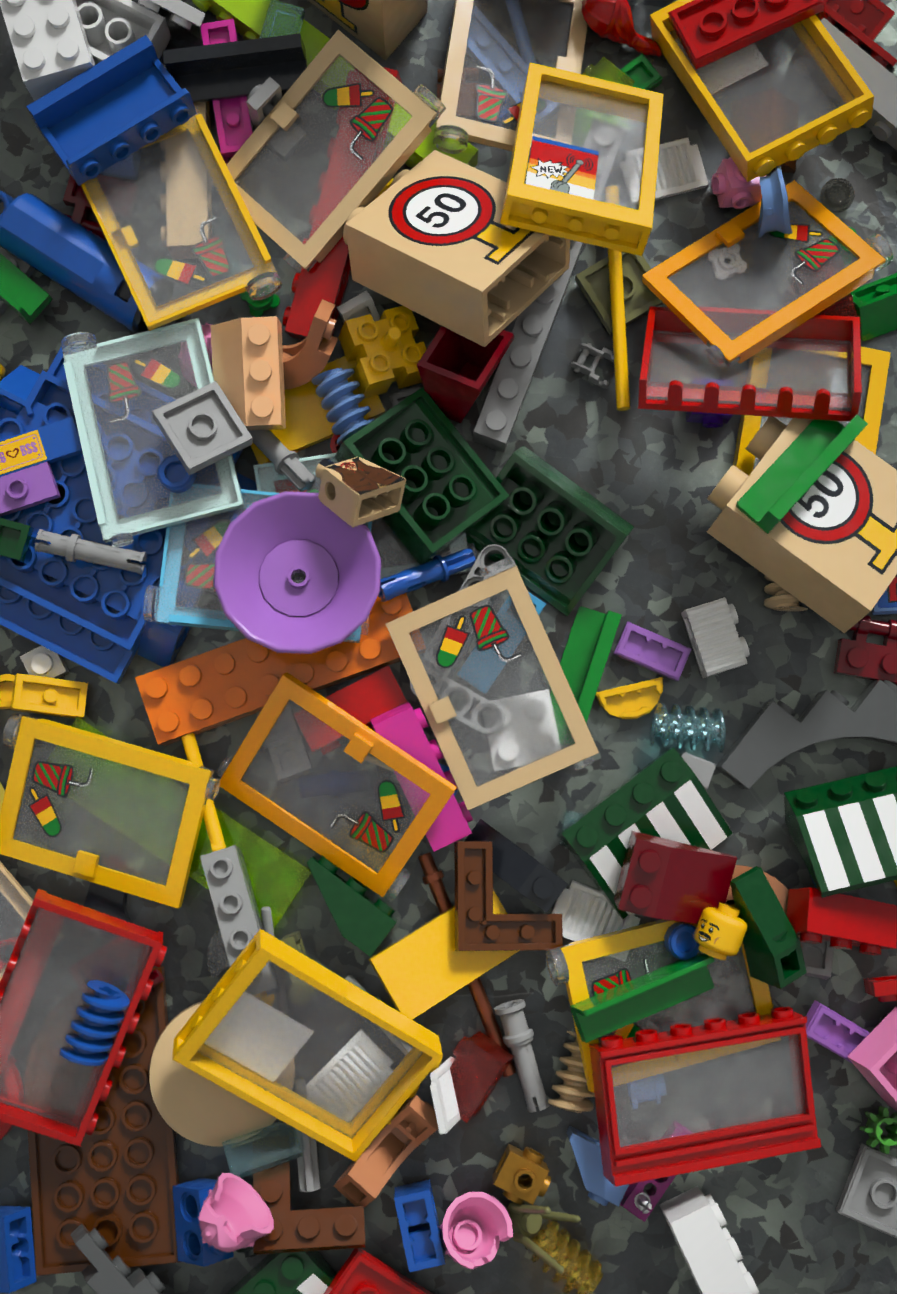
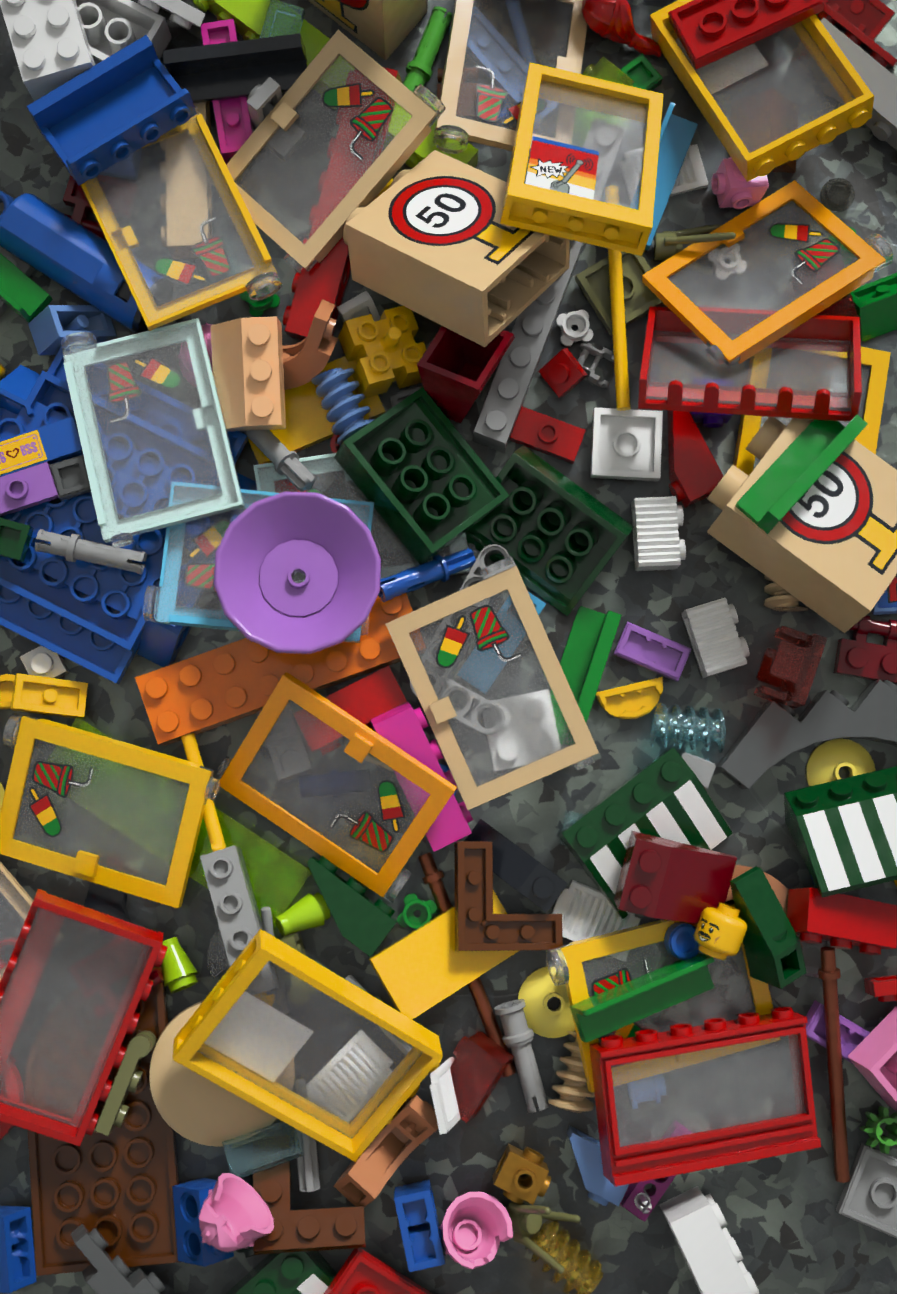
(61, 320): none -> medium blue slope
(70, 477): none -> dark grey tile
(98, 1025): blue piece -> none
(126, 1080): none -> olive plate
(174, 476): blue tile -> none
(177, 967): none -> lime cone
(202, 427): light grey plate -> none
(305, 914): none -> lime cone
(359, 490): tan torso -> none
(412, 904): none -> green plate
(419, 68): none -> bright green pin
(536, 992): none -> light yellow dish
(547, 435): none -> red plate
(563, 372): none -> red plate
(581, 320): none -> white plate
(626, 444): none -> white plate
(657, 533): none -> white brick
(671, 242): none -> olive plant
(674, 143): none -> dark azure panel
(691, 463): none -> red slope
(774, 204): medium blue hat -> none
(790, 667): none -> clear red panel
(829, 976): none -> copper bar
(831, 755): none -> light yellow dish

